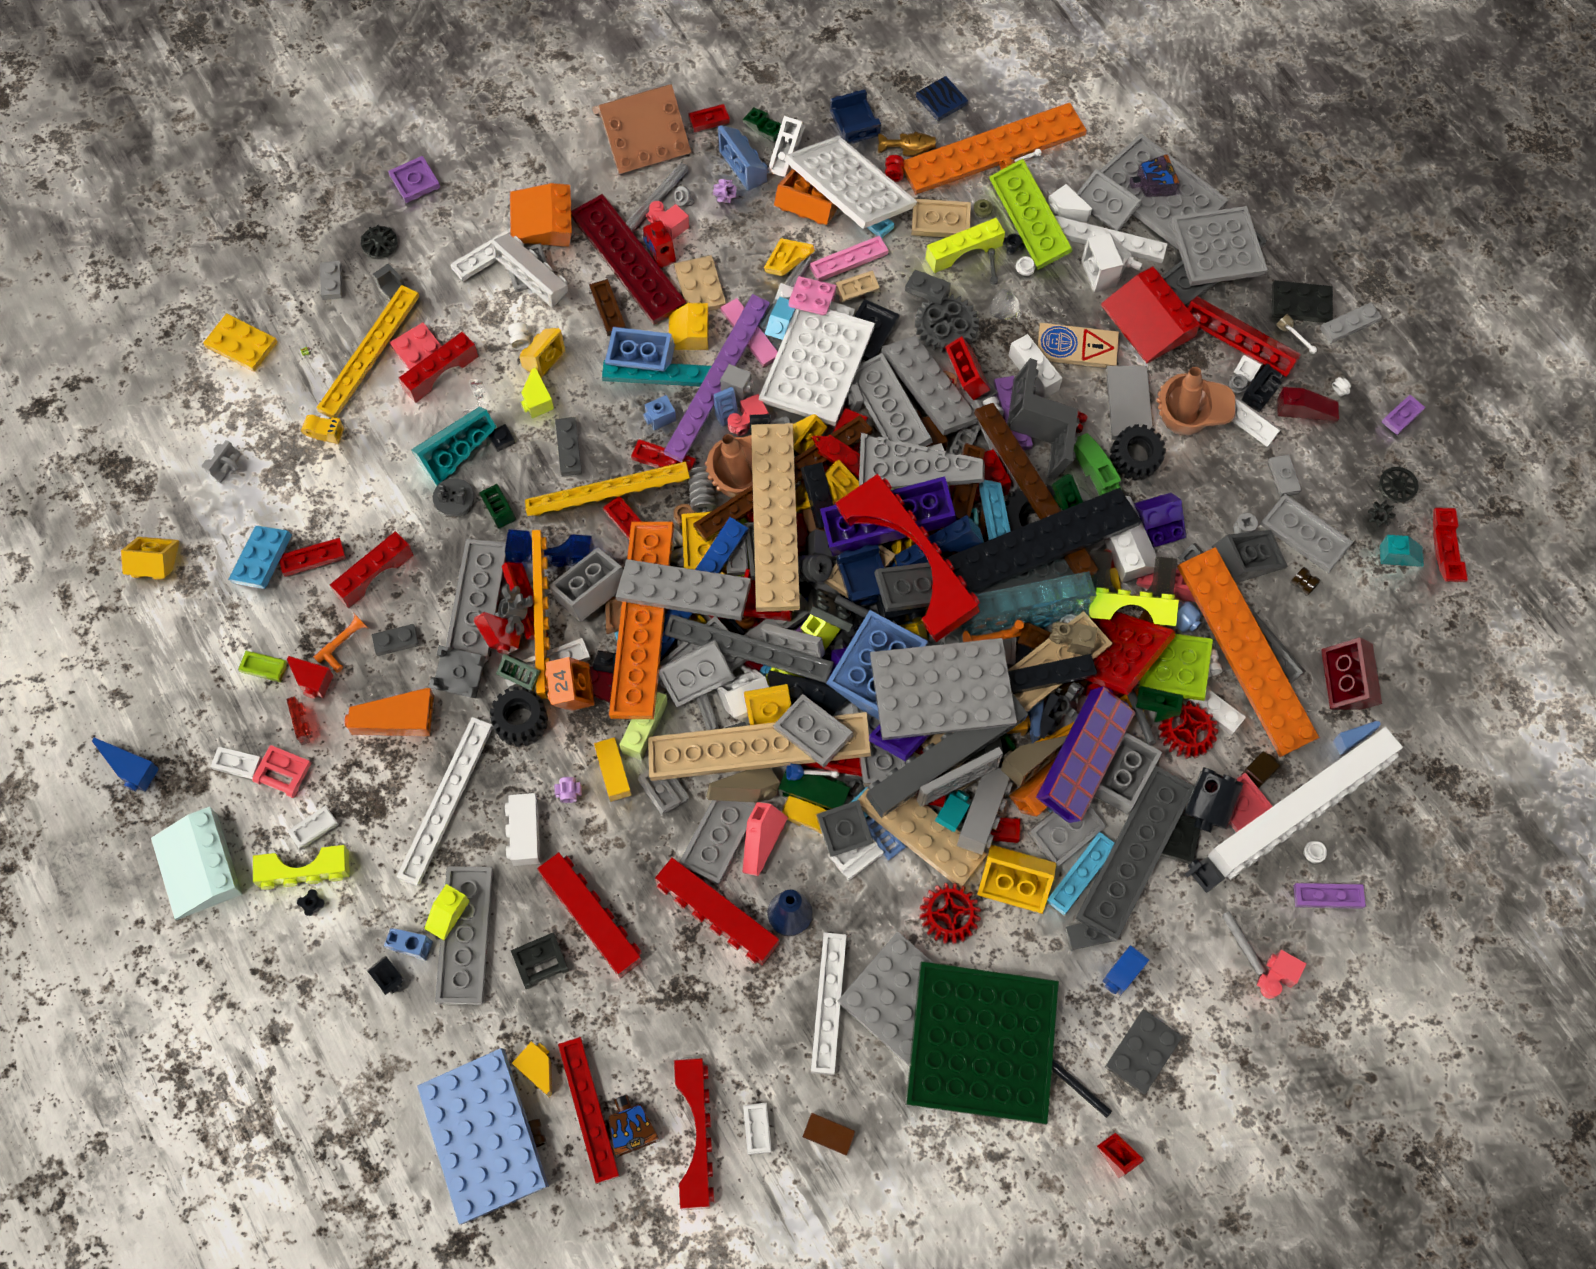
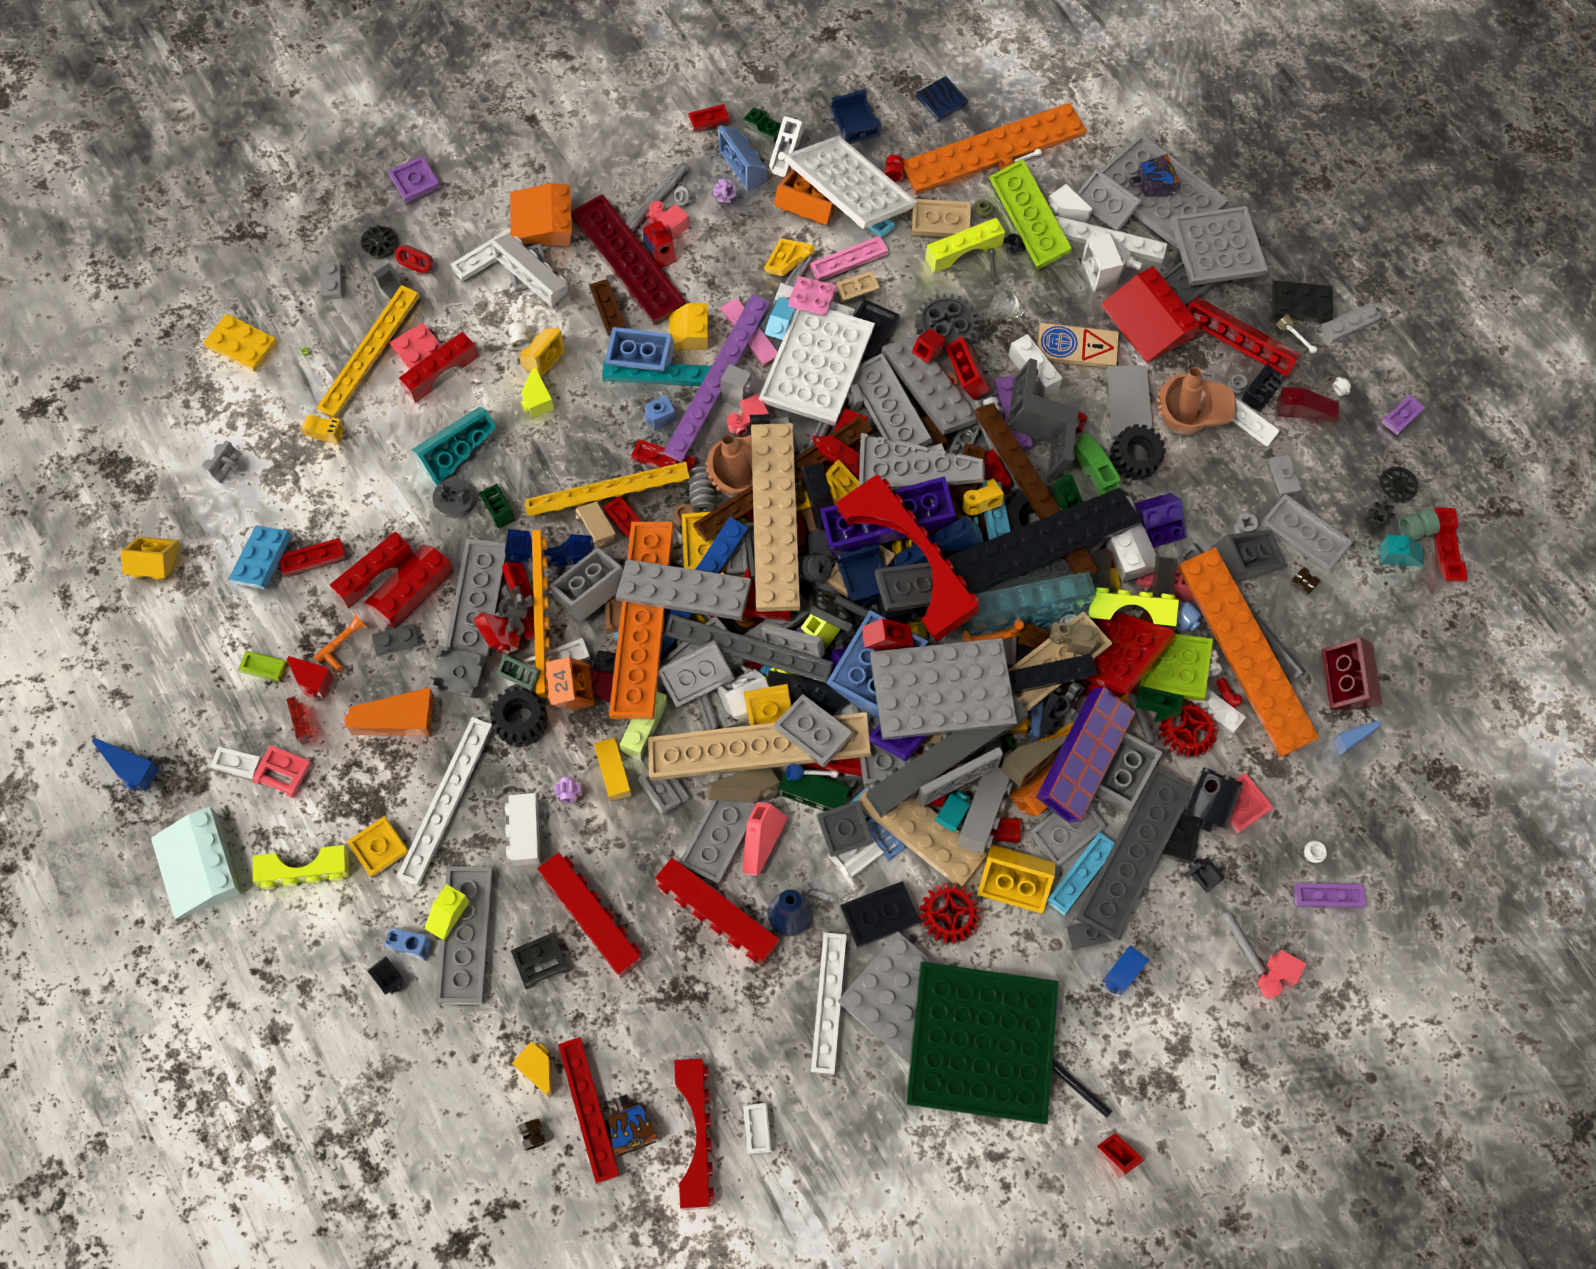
(313, 827): white plate -> none
(317, 903): black plate -> none
(378, 847): none -> yellow plate
(409, 585): none -> red slope
(415, 259): none -> red plate
(482, 1136): medium blue plate -> none
(501, 438): black plate -> none
(568, 446): dark grey plate -> none
(597, 524): none -> tan hinge
(644, 128): nougat bracket -> none
(700, 282): tan plate -> none
(725, 405): medium blue slope -> none
(802, 813): yellow slope -> none
(804, 430): yellow slope -> none
(828, 1134): reddish brown slope -> none
(832, 887): none -> clear slope
(879, 914): none -> black plate
(887, 635): none -> red slope
(912, 144): pearl gold animal -> none
(928, 287): dark grey bracket -> none
(928, 345): none -> red brick
(983, 499): none -> yellow leg
(1025, 266): white plate -> none
(1143, 1052): dark grey plate -> none
(1227, 694): none -> red arm
(1248, 367): white plate -> none
(1262, 768): dark brown brick -> none
(1305, 804): white brick -> none
(1419, 524): none -> sand green wheel

